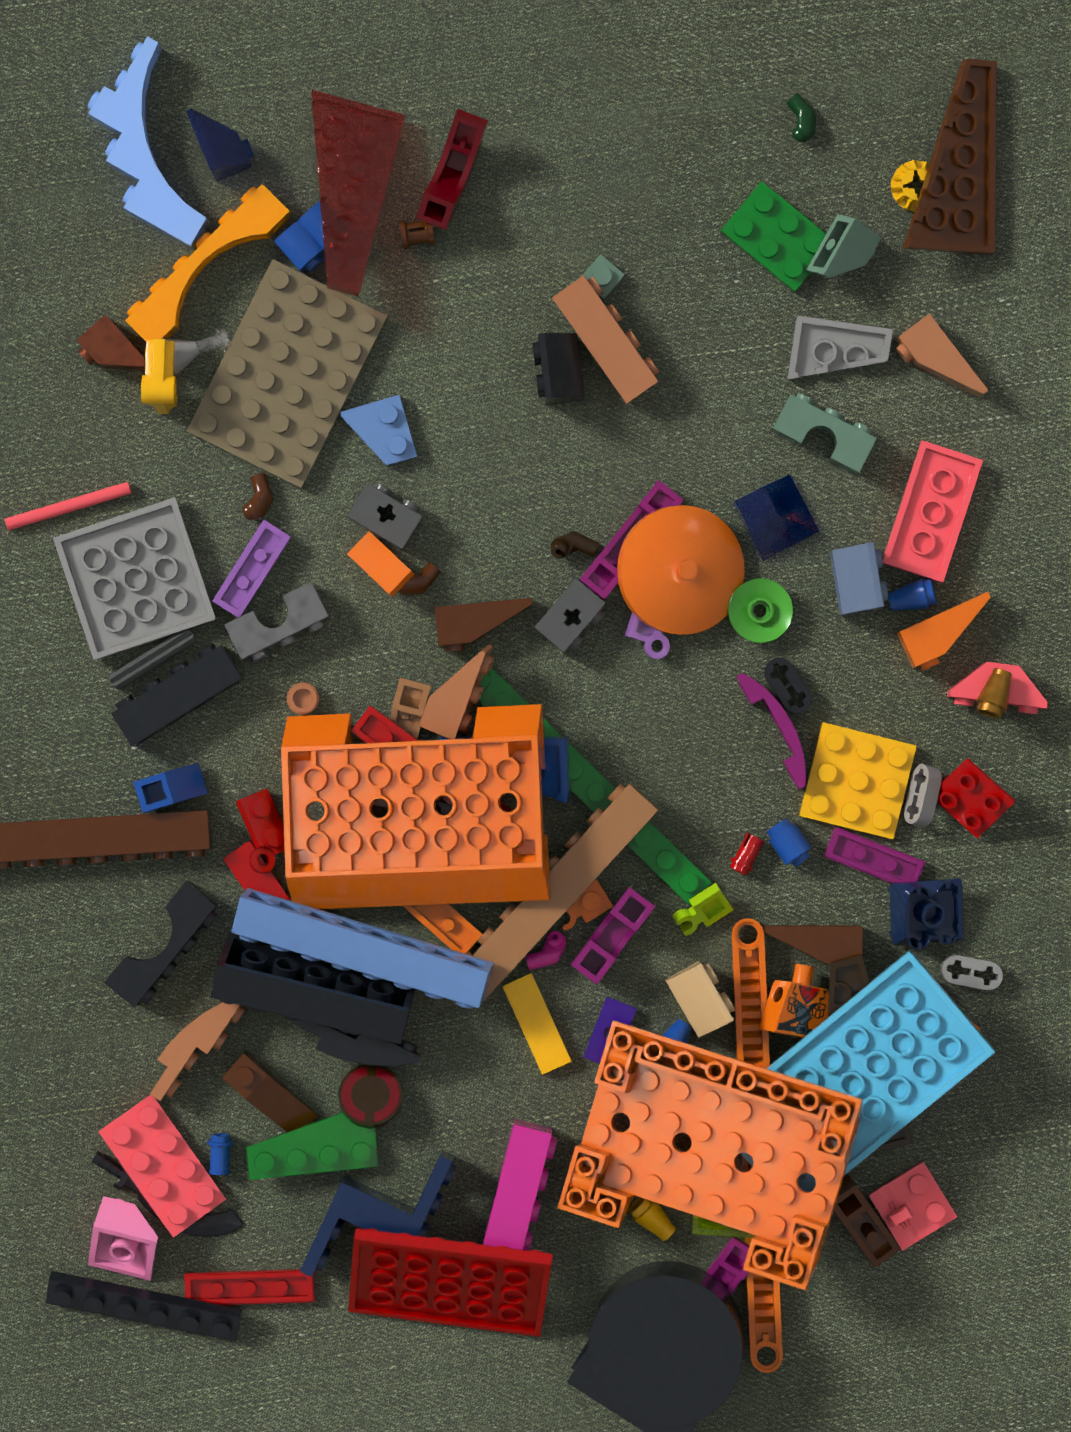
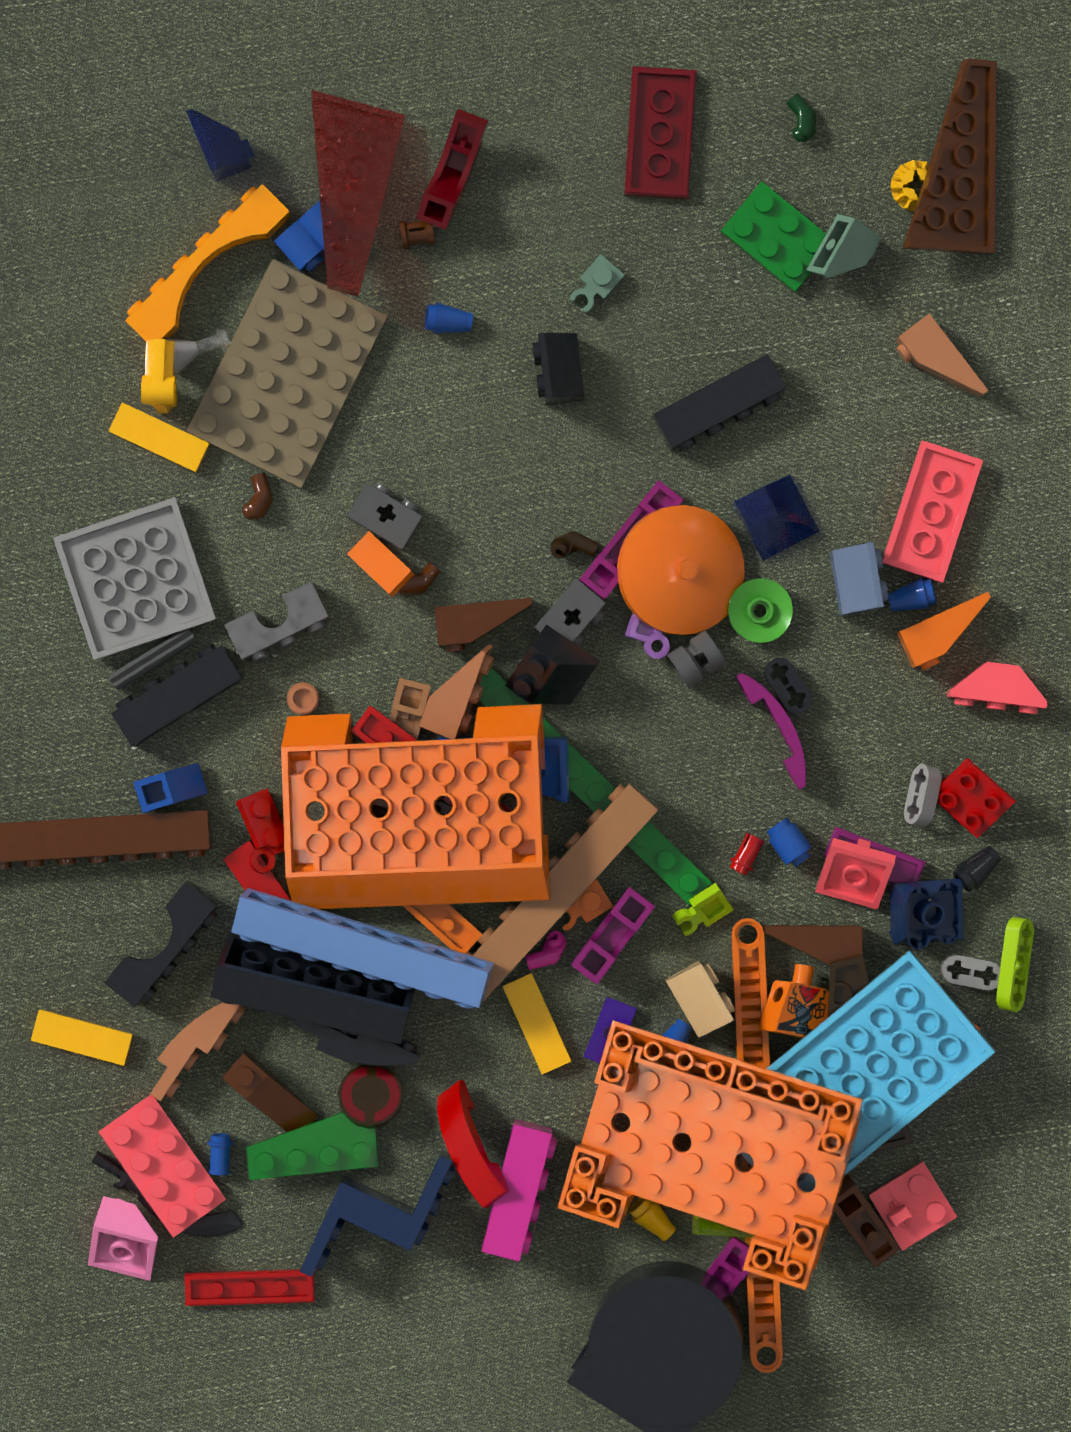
(68, 506): coral bar -> none
(82, 1037): none -> yellow tile
(109, 347): copper slope -> none
(131, 155): light blue arch -> none
(143, 1306): black plate -> none
(159, 437): none -> yellow tile
(252, 569): medium lavender plate -> none
(383, 429): medium blue wing -> none
(447, 319): none -> blue cone
(449, 1282): red plate -> none
(466, 1148): none -> red slope
(552, 670): none -> black slope
(605, 338): nougat brick -> none
(660, 132): none -> dark red tile
(687, 666): none -> dark grey wheel
(718, 403): none -> black brick
(835, 345): light grey wing -> none
(851, 442): sand green arch -> none
(855, 873): none -> coral hinge
(857, 780): yellow plate -> none
(976, 868): none -> black cone
(995, 694): pearl gold cone -> none
(1015, 964): none -> lime beam

